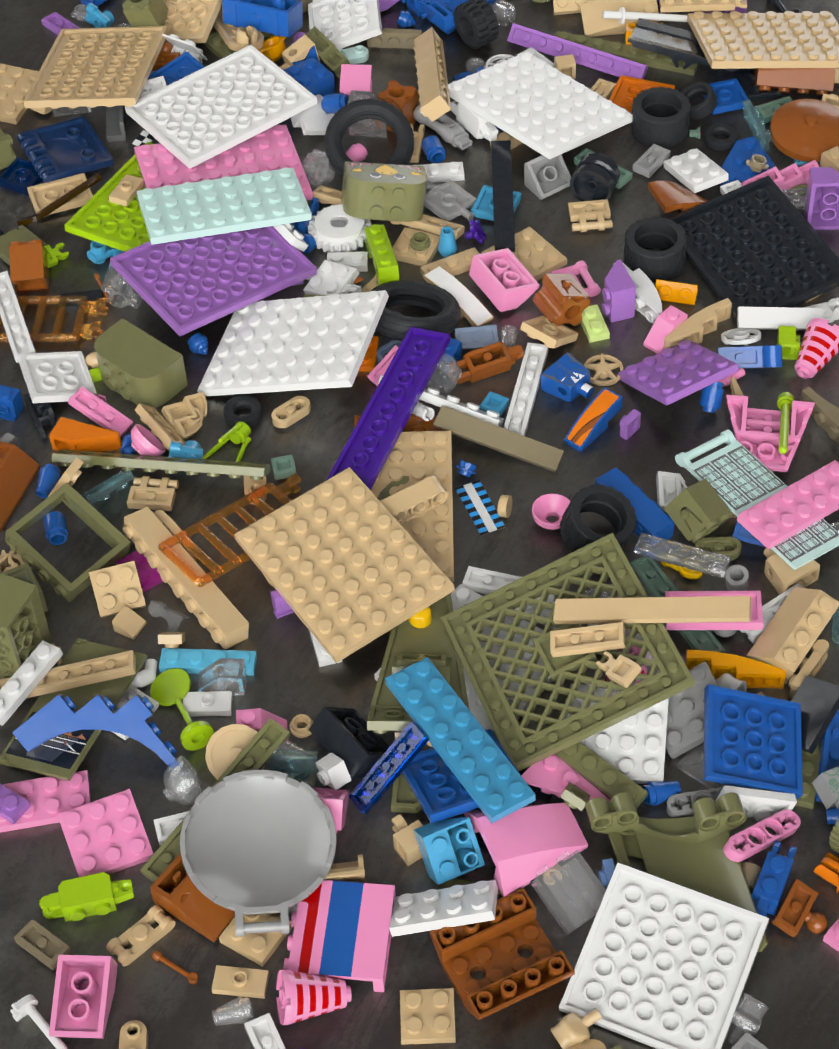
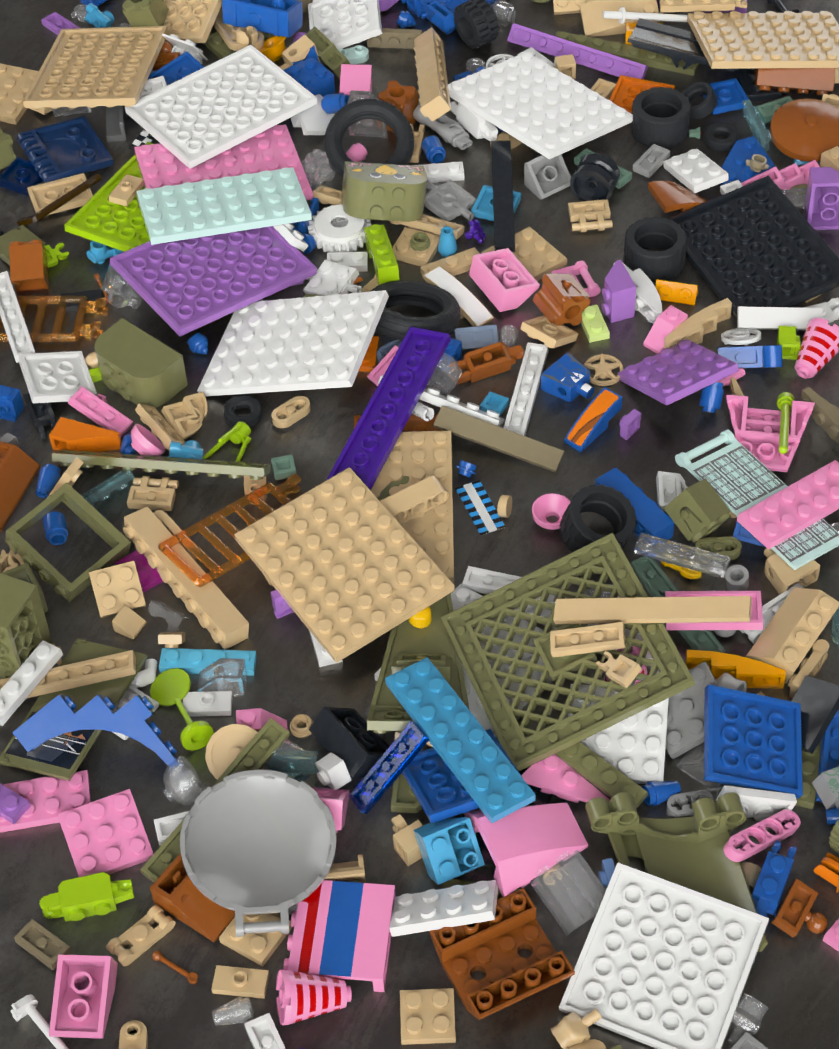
(574, 797): plate -> none

